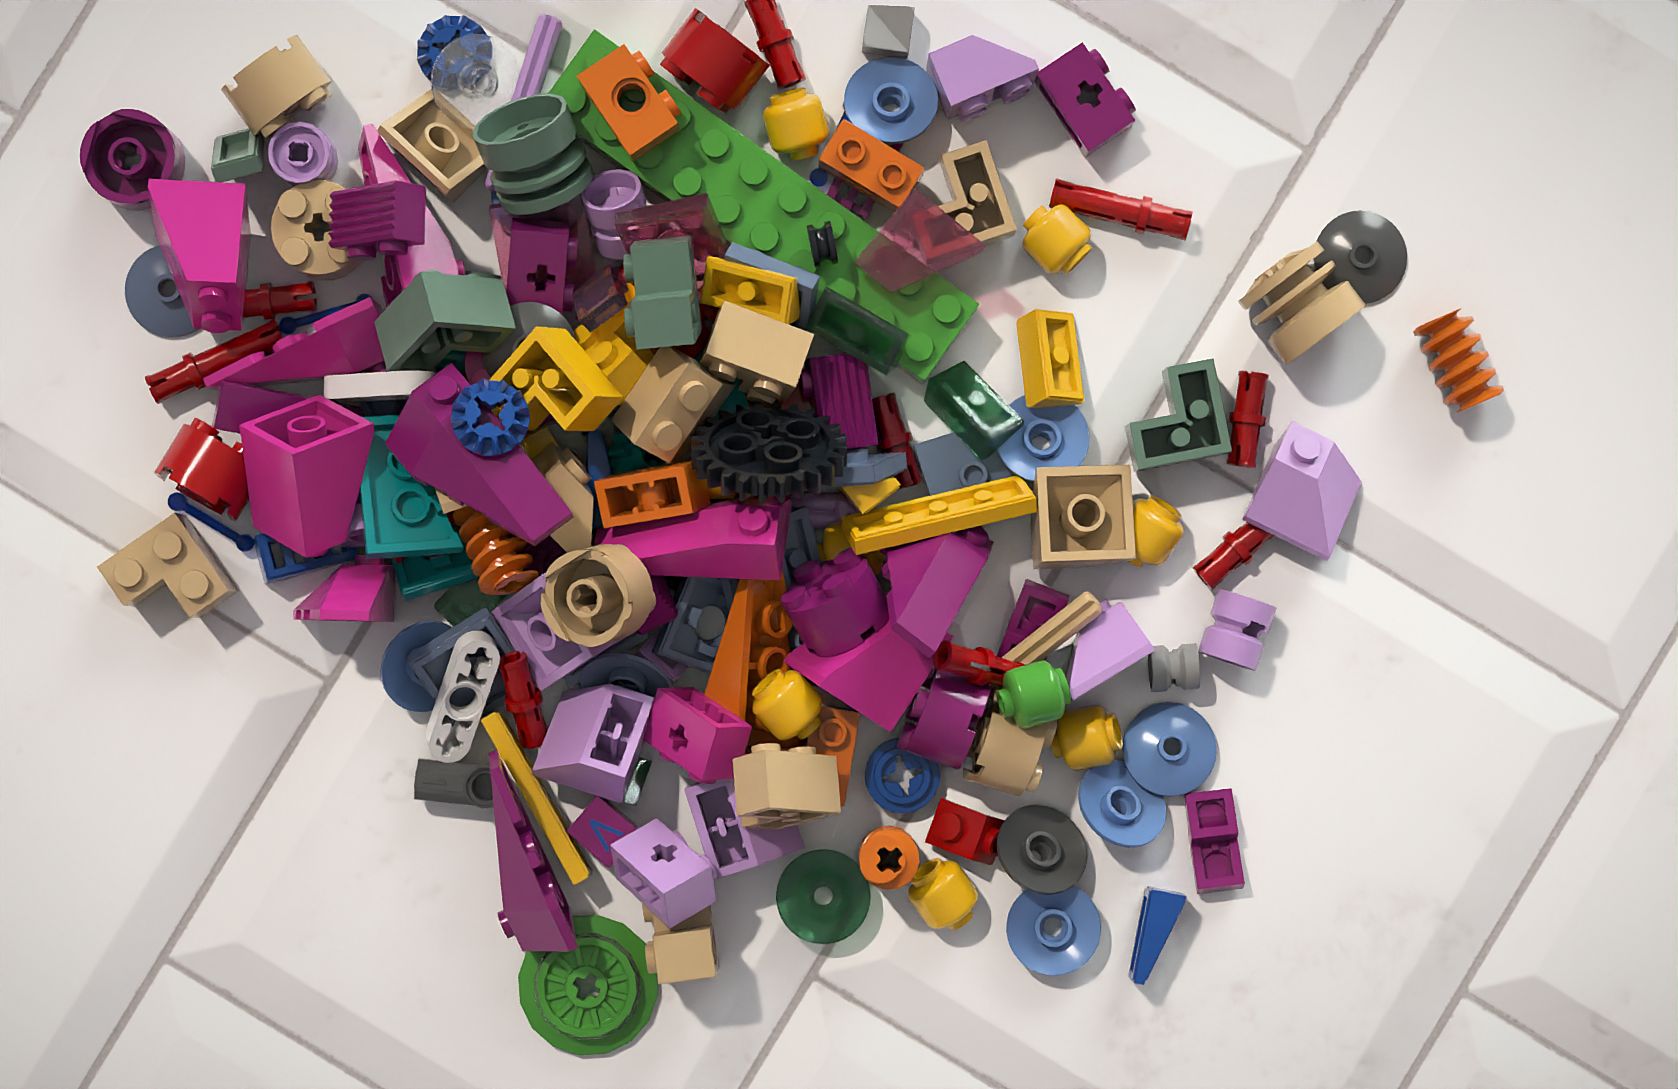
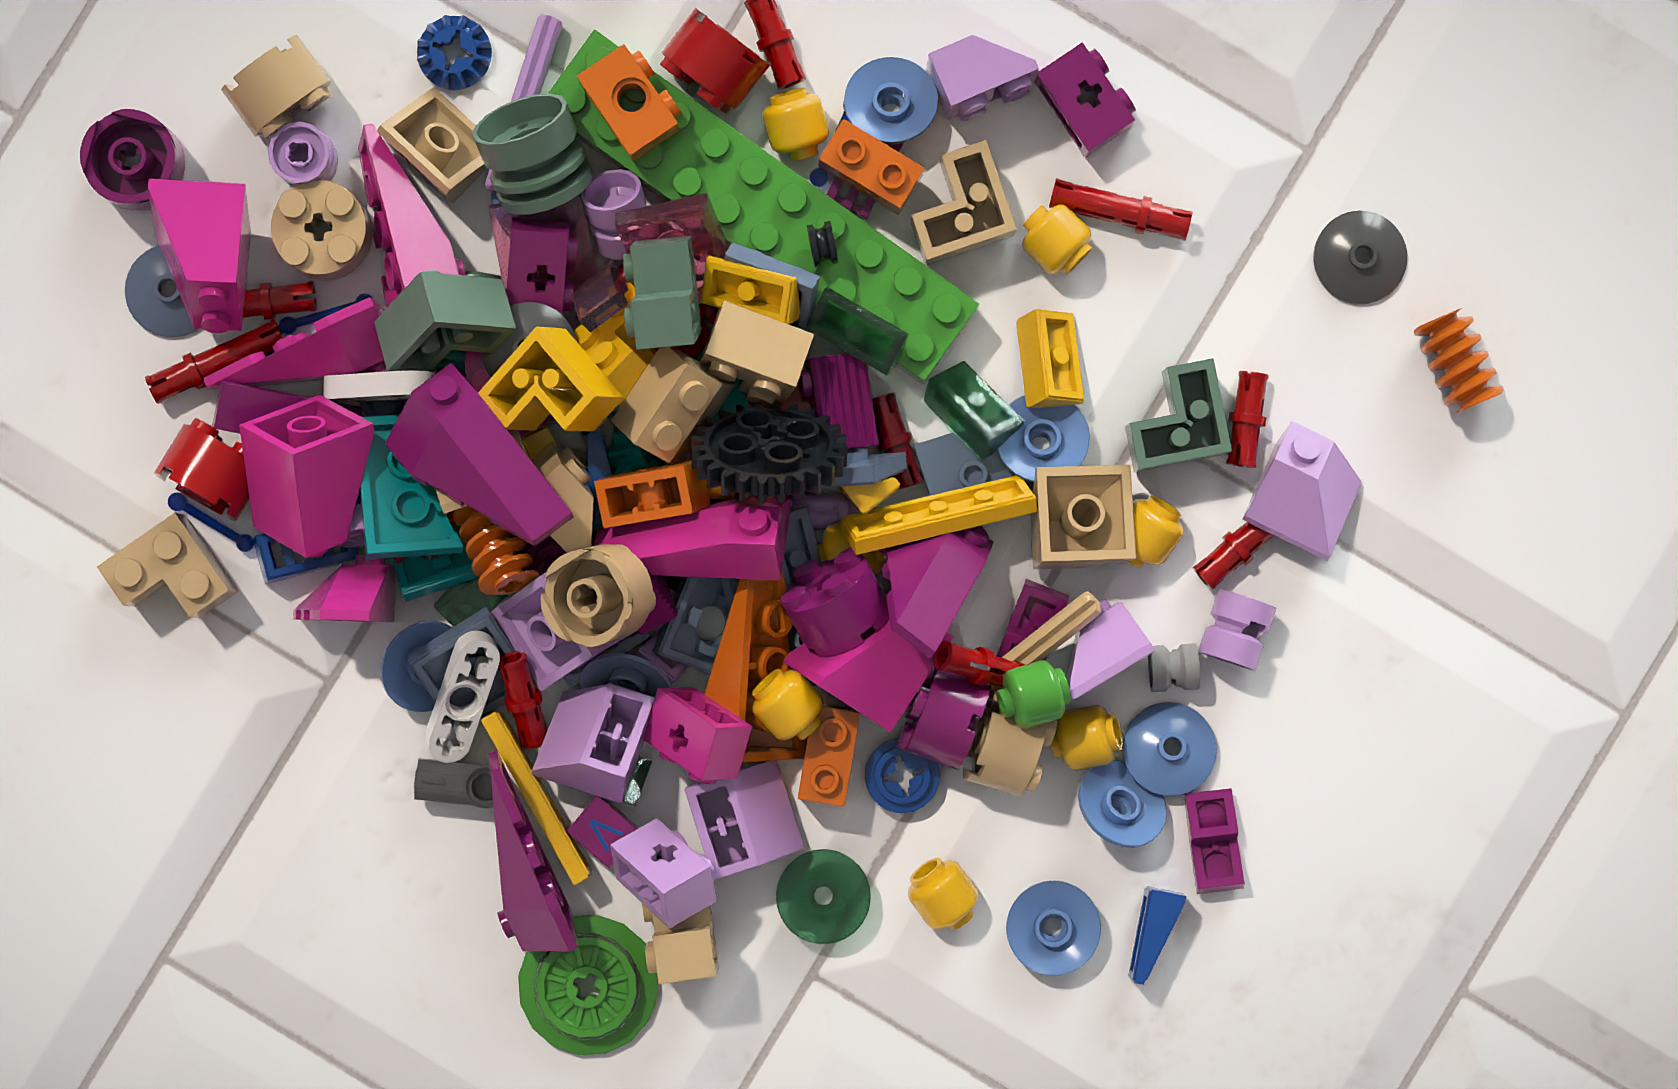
(237, 155): sand green tile -> none
(378, 219): magenta brick -> none
(456, 76): clear dish -> none
(488, 439): blue gear -> none
(785, 787): tan brick -> none
(886, 875): orange piece -> none
(888, 30): light grey slope -> none
(916, 245): clear pink wing -> none
(964, 832): red bracket -> none
(1053, 837): dark grey dish -> none
(1301, 302): tan wheel -> none

